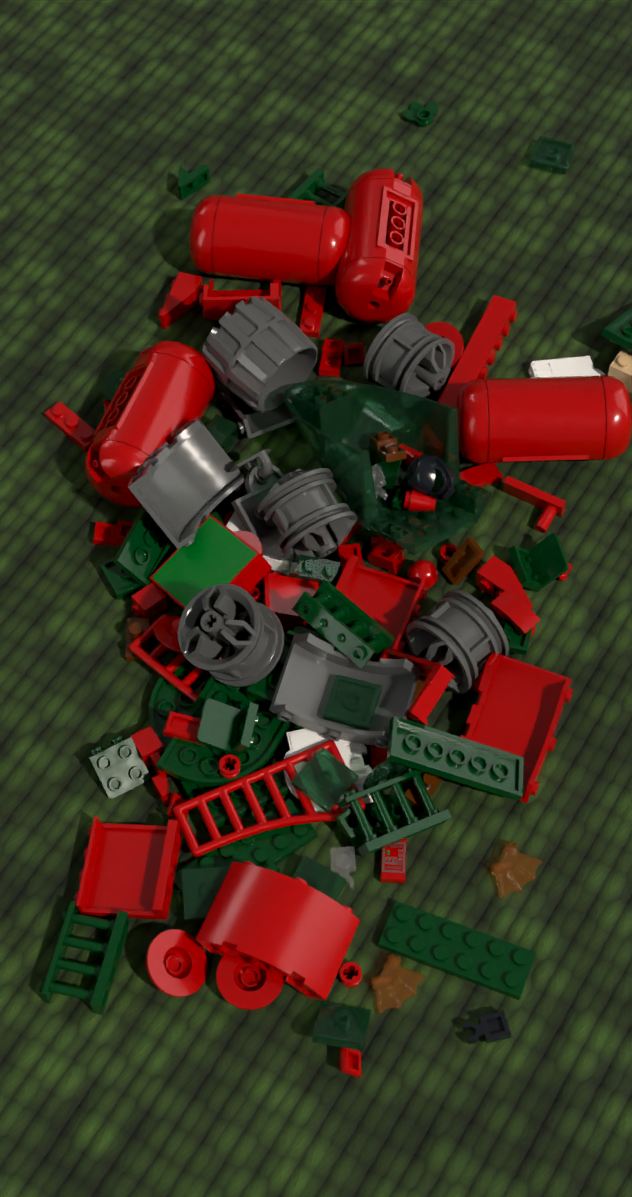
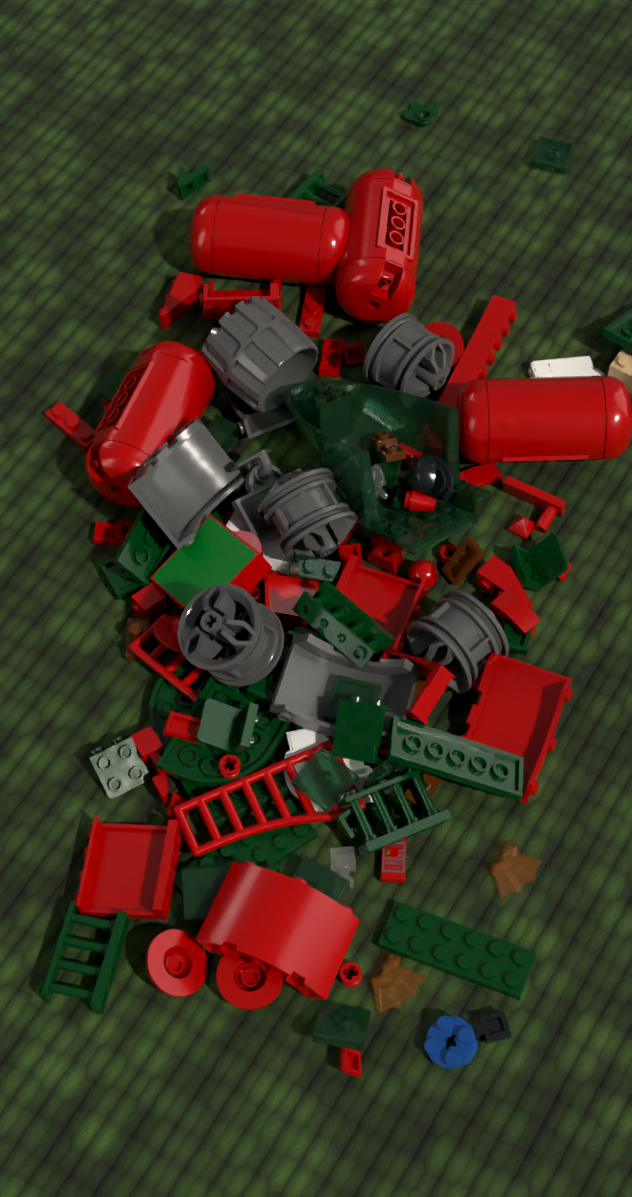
(359, 730): none -> dark green panel
(455, 1056): none -> blue plate
(522, 527): none -> red slope

